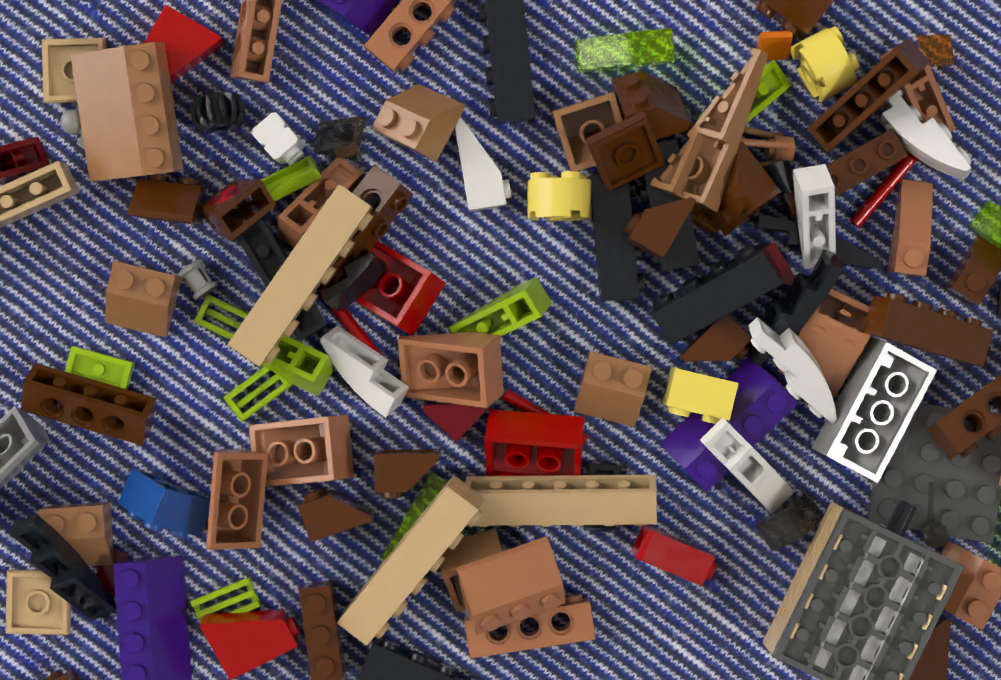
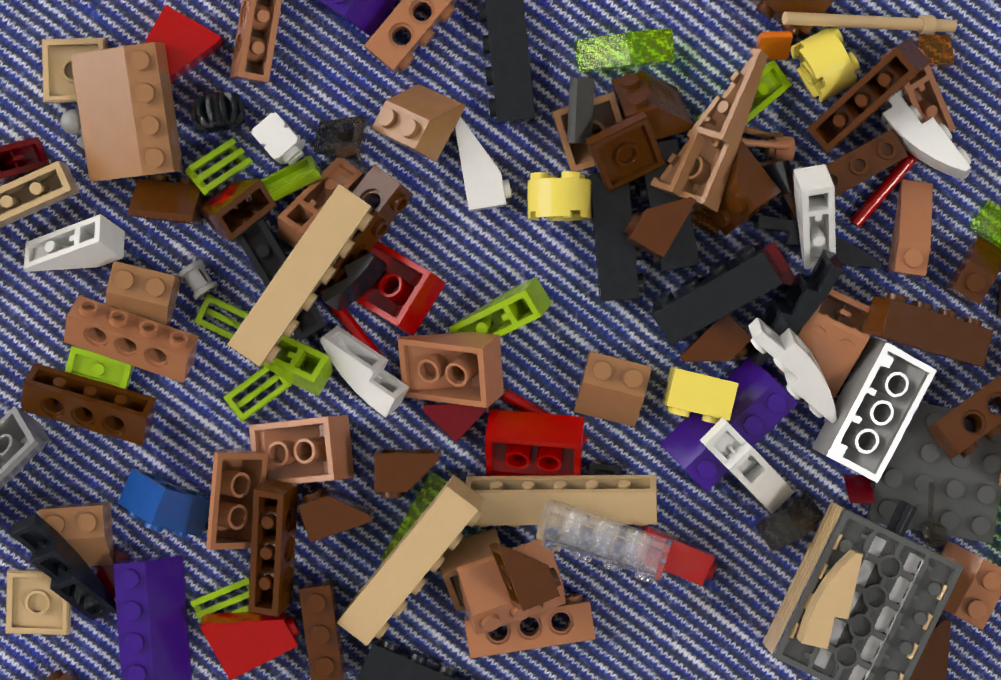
(77, 246): none -> white slope
(130, 339): none -> nougat brick
(235, 154): none -> lime tile
(273, 547): none -> reddish brown brick
(525, 578): none -> reddish brown slope
(580, 109): none -> dark grey slope
(603, 540): none -> clear slope
(830, 600): none -> tan slope
(859, 489): none -> dark red sticker
(923, 24): none -> tan bar

